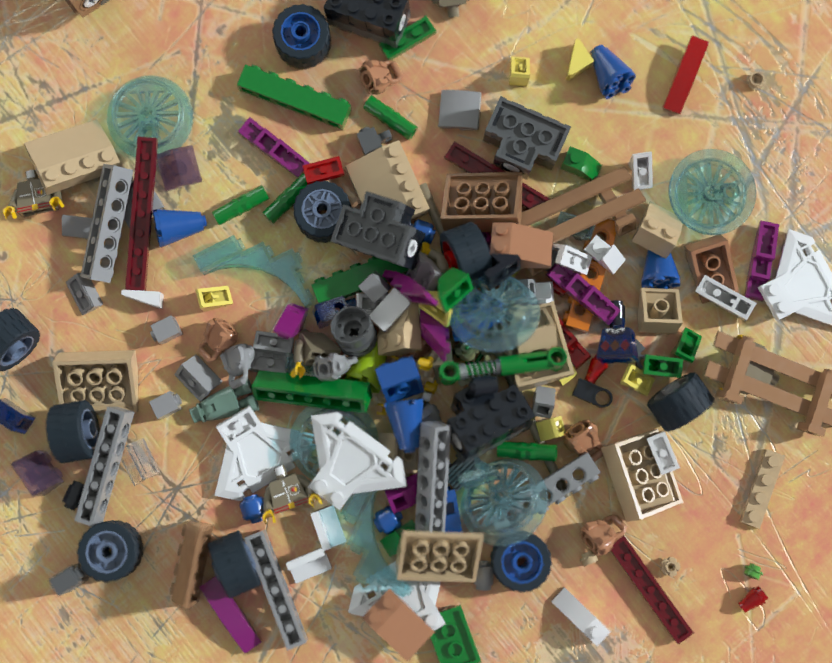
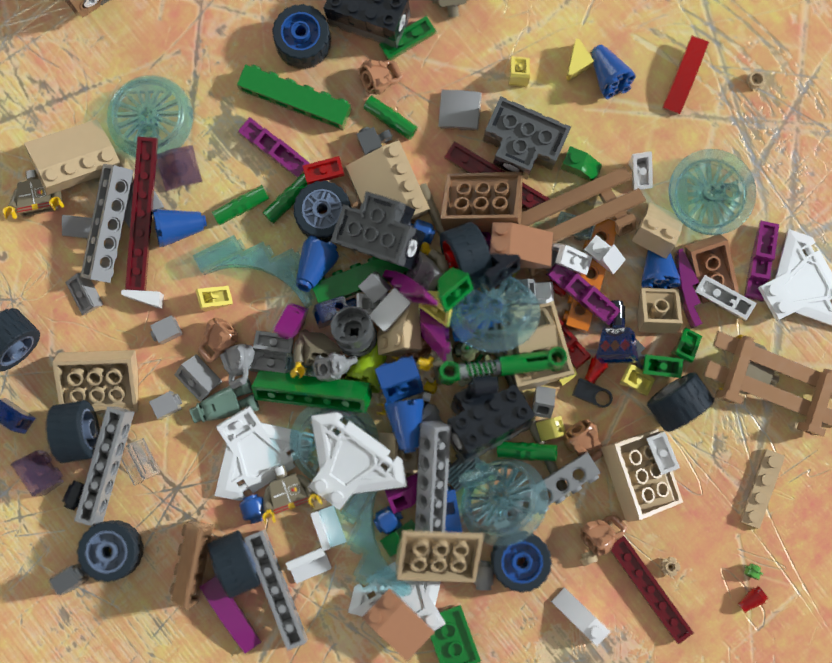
(315, 262): none -> blue cone
(686, 291): none -> magenta slope

